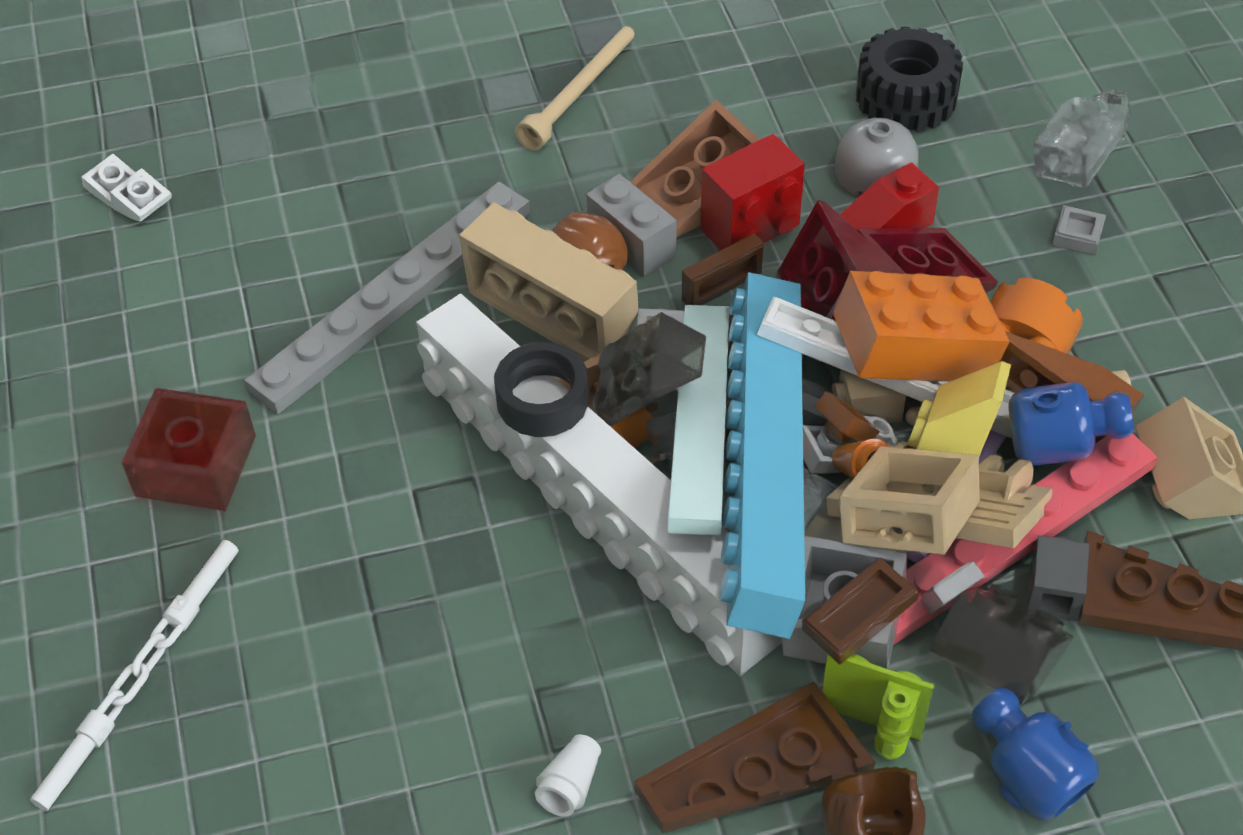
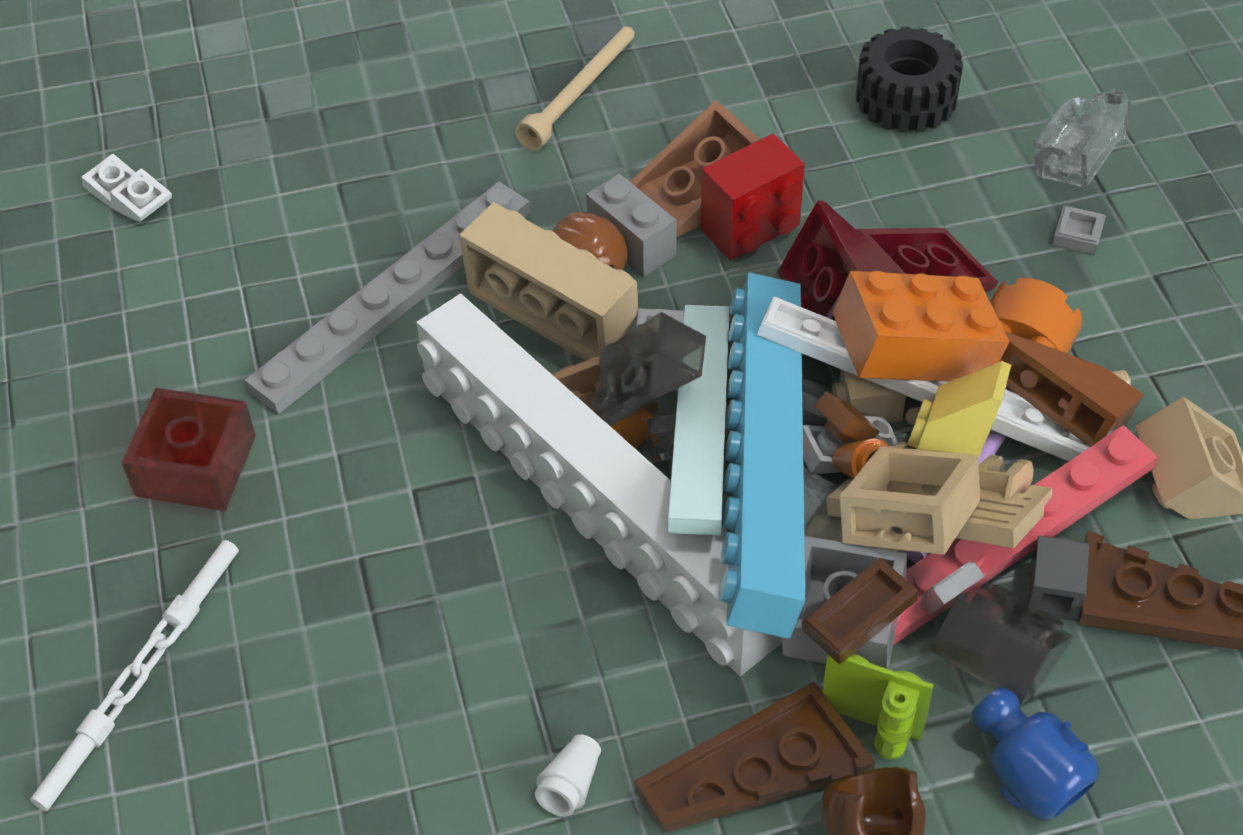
(538, 360): black tyre -> none
(722, 271): reddish brown tile -> none
(872, 151): light grey cylinder -> none
(895, 201): red slope -> none
(1061, 422): blue piece -> none

